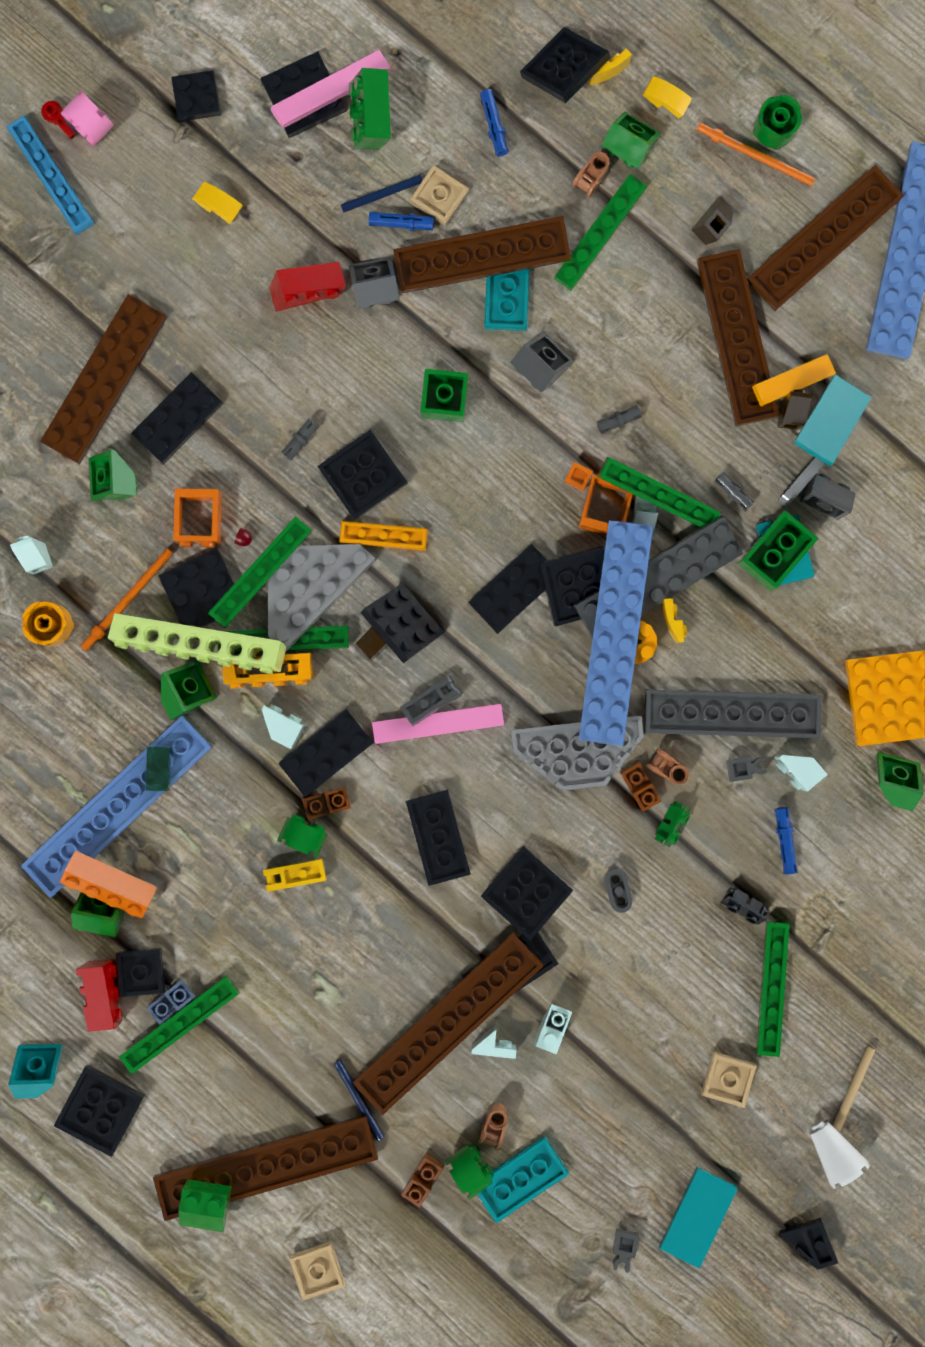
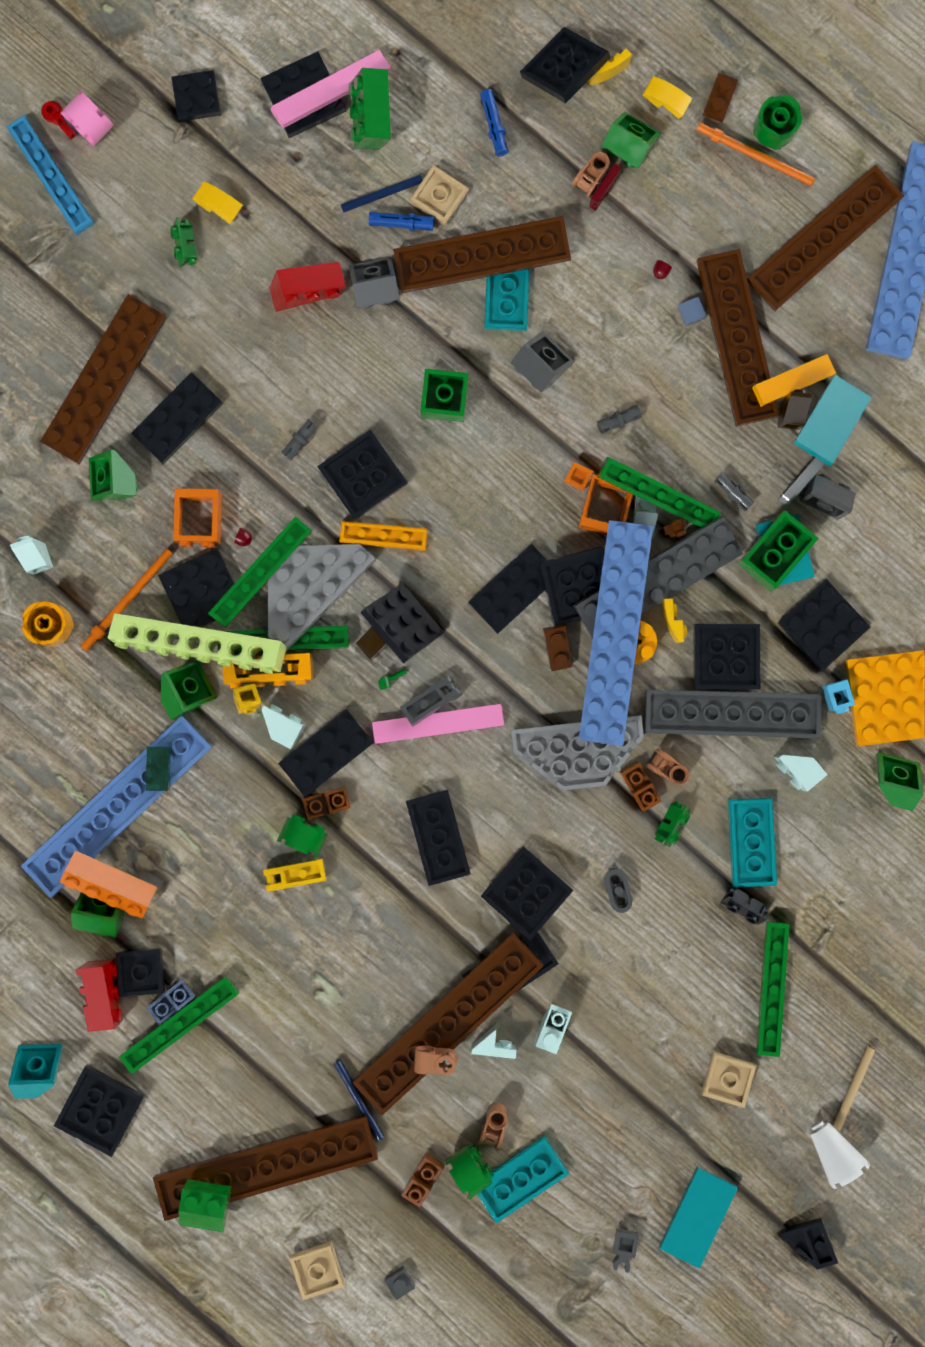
(182, 233): none -> green hinge
(247, 702): none -> yellow brick
(384, 682): none -> green hand
(399, 1283): none -> dark grey plate
(431, 1060): none -> nougat piece
(557, 647): none -> reddish brown plate
(600, 232): green plate -> none
(605, 187): none -> dark red tile
(661, 269): none -> dark red hinge
(674, 529): none -> reddish brown plate
(691, 311): none -> sand blue tile
(713, 222): dark brown slope -> none
(720, 97): none -> reddish brown plate
(726, 656): none -> black plate
(742, 769): dark grey plate -> none
(752, 842): none -> teal tile
(785, 836): blue pin -> none
(824, 625): none -> black plate
(843, 690): none -> medium azure brick

